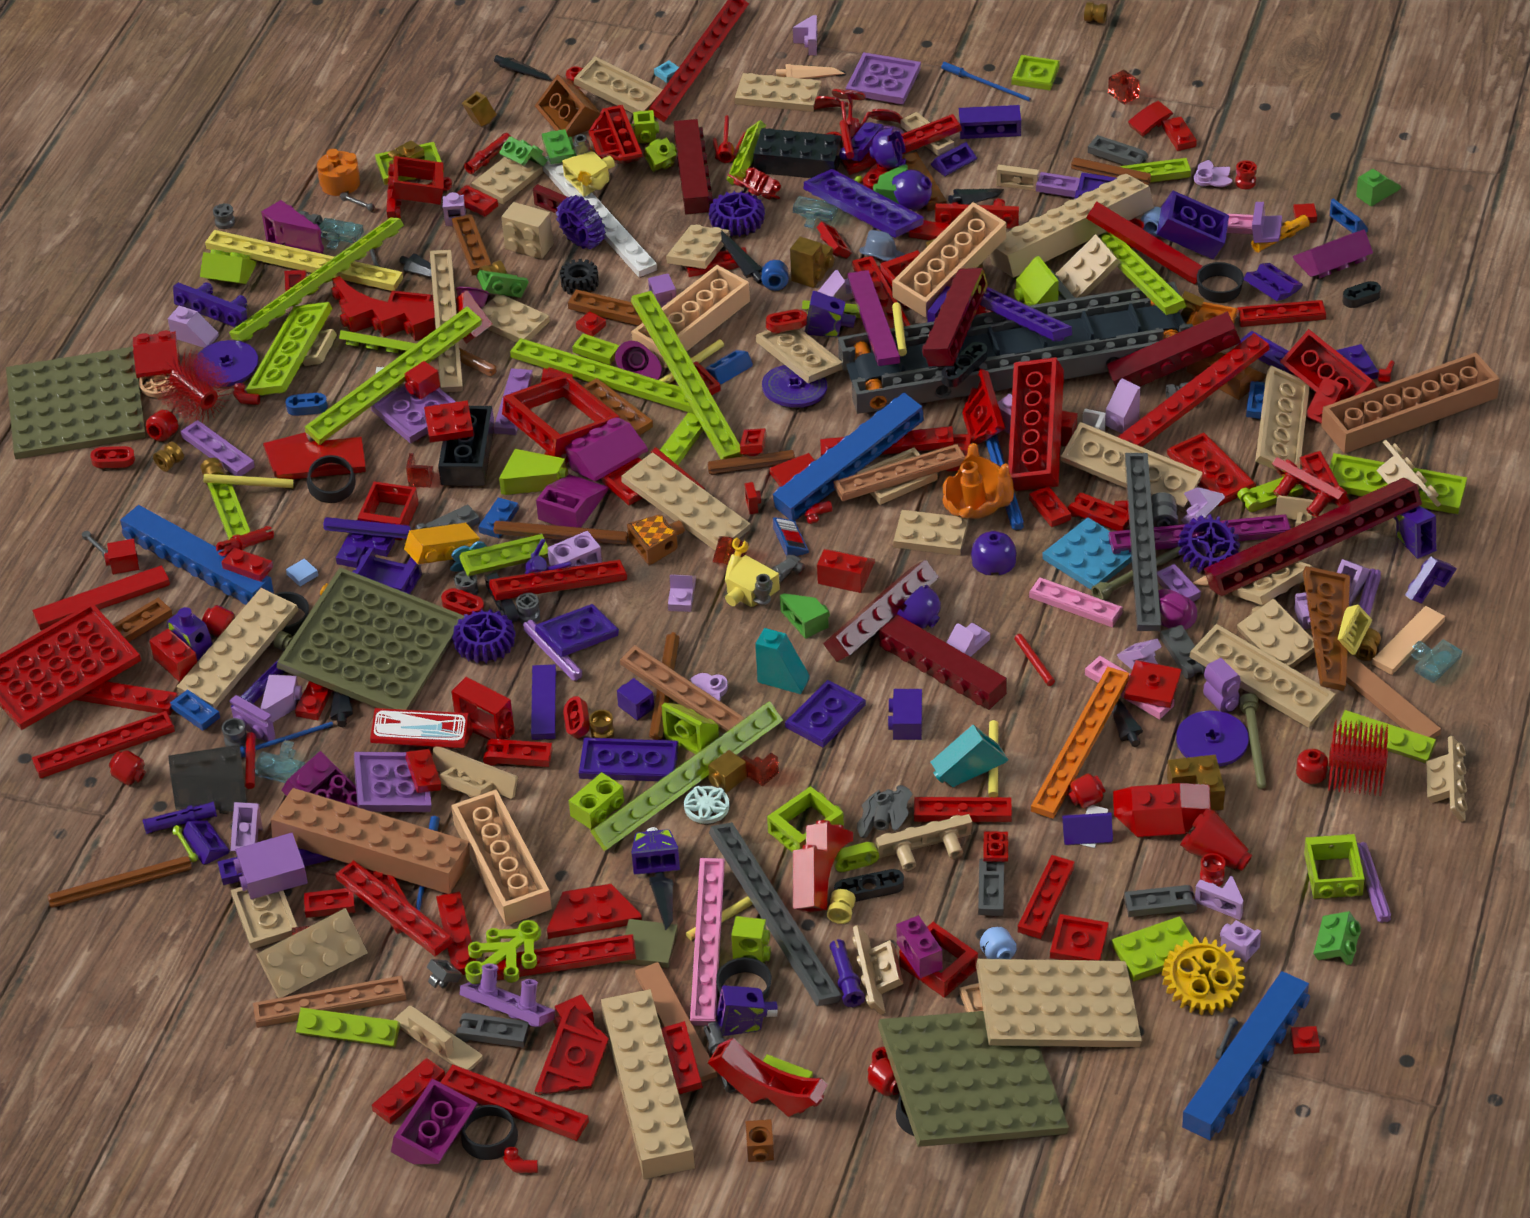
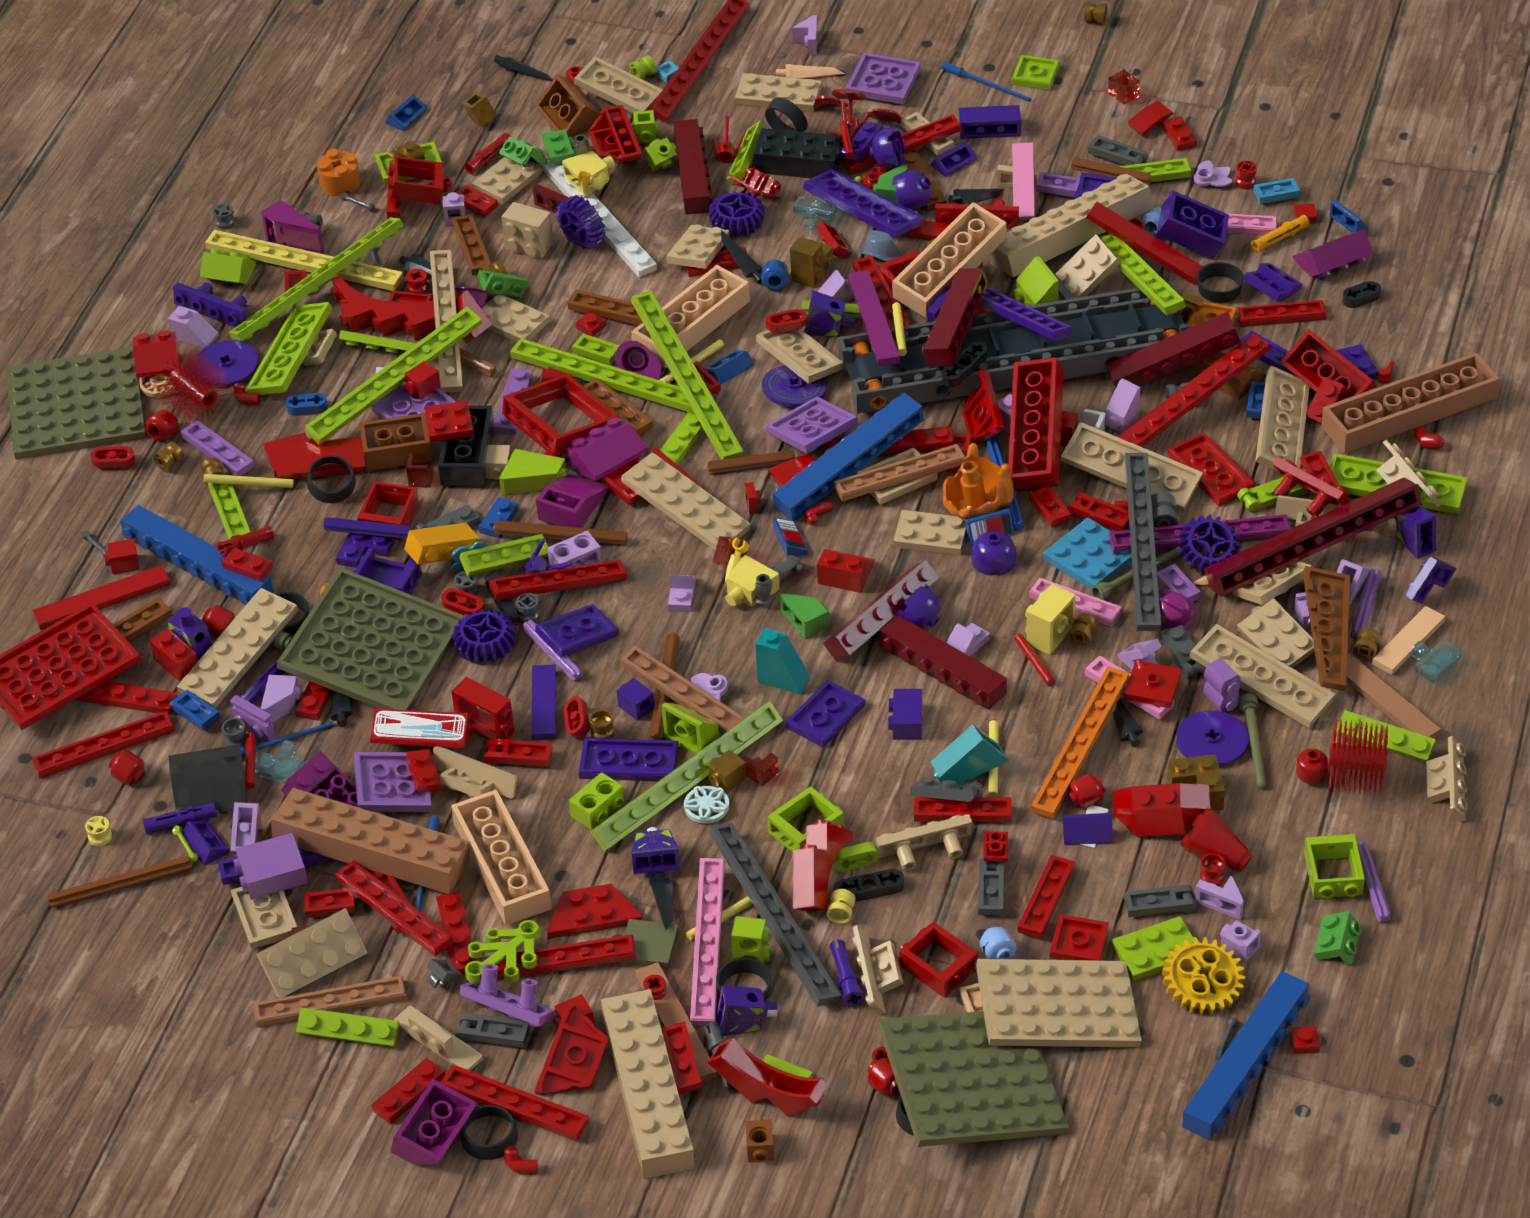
(98, 831): none -> light yellow wheel
(302, 572): light blue tile -> none
(340, 231): clear light blue plate -> none
(392, 439): none -> dark orange slope
(406, 113): none -> blue slope
(417, 281): none -> red wheel
(496, 460): none -> tan brick
(579, 269): black tyre -> none
(644, 67): none -> lime wheel
(653, 980): none -> red bush
(654, 537): dark orange torso -> none
(662, 288): medium lavender brick -> none
(753, 441): red plate -> none
(790, 110): none -> black tyre
(812, 424): none -> medium lavender plate
(884, 808): dark grey piece -> none
(919, 946): magenta brick -> none
(946, 790): none -> dark grey plate
(996, 521): none -> slope
(1023, 179): none -> bright pink tile
(1050, 618): none -> light yellow brick
(1082, 630): none -> pearl gold wheel
(1202, 502): lavender slope -> none
(1265, 227): medium lavender panel -> none
(1276, 190): none -> dark azure plate
(1359, 620): light yellow slope -> none
(1375, 186): bright green slope -> none
(1428, 441): none -> red arm

